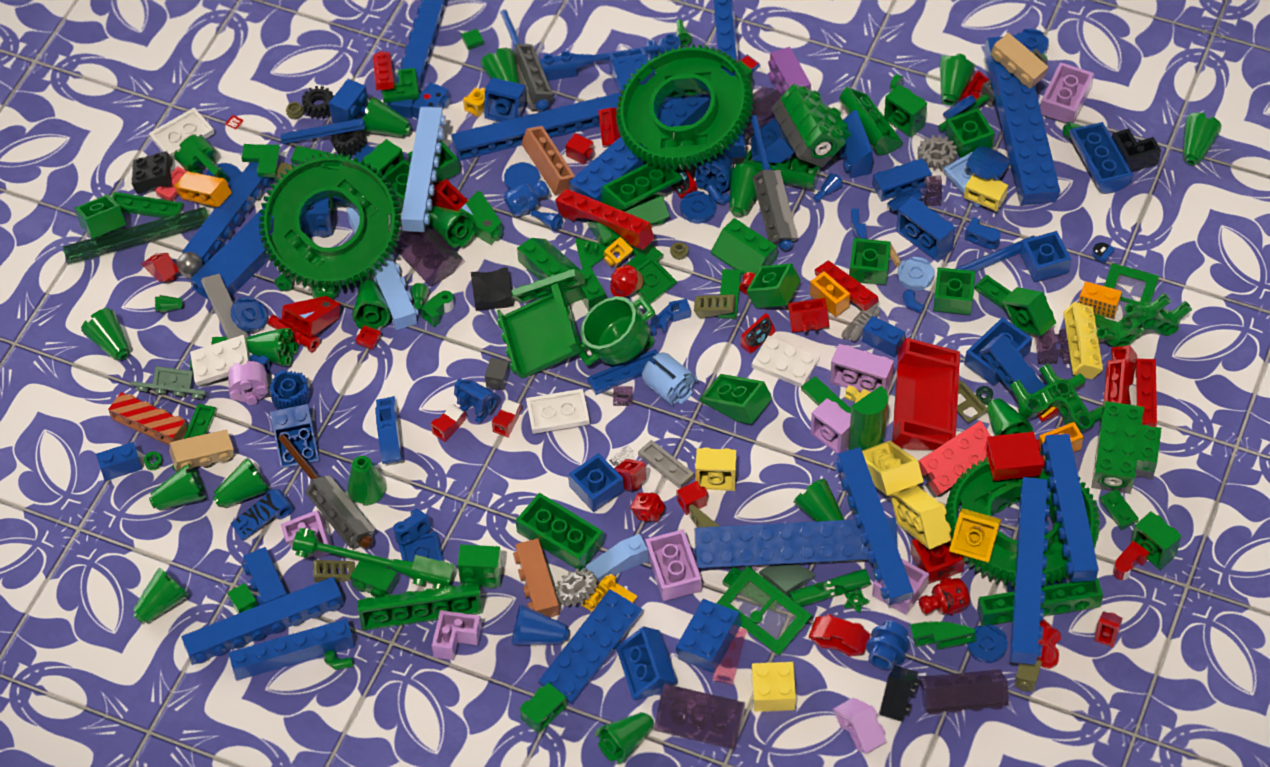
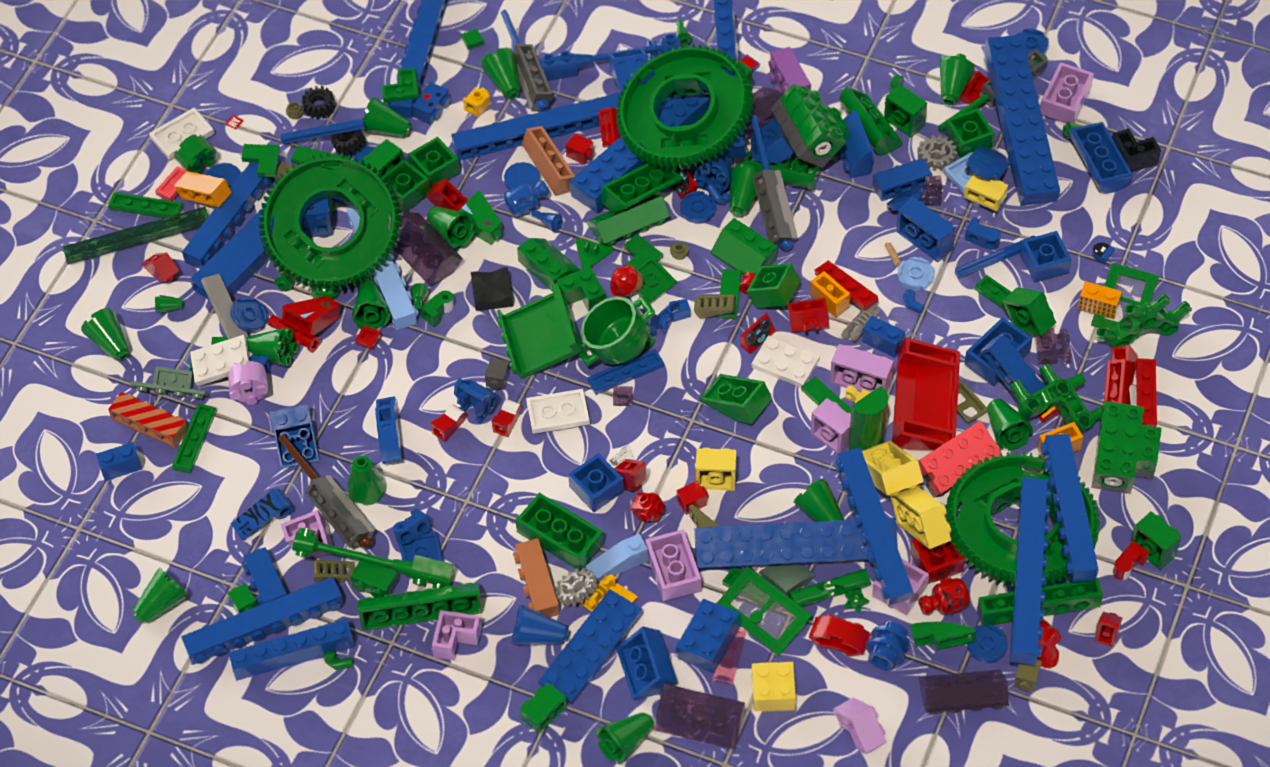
(100, 216): green brick -> none
(149, 457): green bush -> none
(151, 171): black brick -> none
(179, 489): green cone -> none
(189, 264): flat silver piece -> none
(201, 450): tan brick -> none
(213, 168): green tile -> none
(240, 485): green cone -> none
(289, 390): blue brick -> none
(349, 102): blue brick -> none
(383, 71): red plate -> none
(422, 169): light blue brick -> none
(480, 565): green brick -> none
(504, 100): blue slope -> none
(543, 287): green plate -> none
(619, 247): yellow brick -> none
(632, 228): red arch -> none
(665, 464): light grey plate -> none
(668, 378): light blue cylinder -> none
(831, 184): blue cone -> none
(858, 229): blue slope -> none
(870, 260): green brick -> none
(900, 686): black brick -> none
(954, 291): green brick -> none
(959, 107): blue tile -> none
(975, 535): yellow slope -> none
(985, 390): clear green bush -> none
(1014, 456): red brick -> none
(1019, 60): tan brick -> none
(1083, 340): light yellow brick -> none
(1119, 509): green plate -> none
(1199, 136): green cone -> none

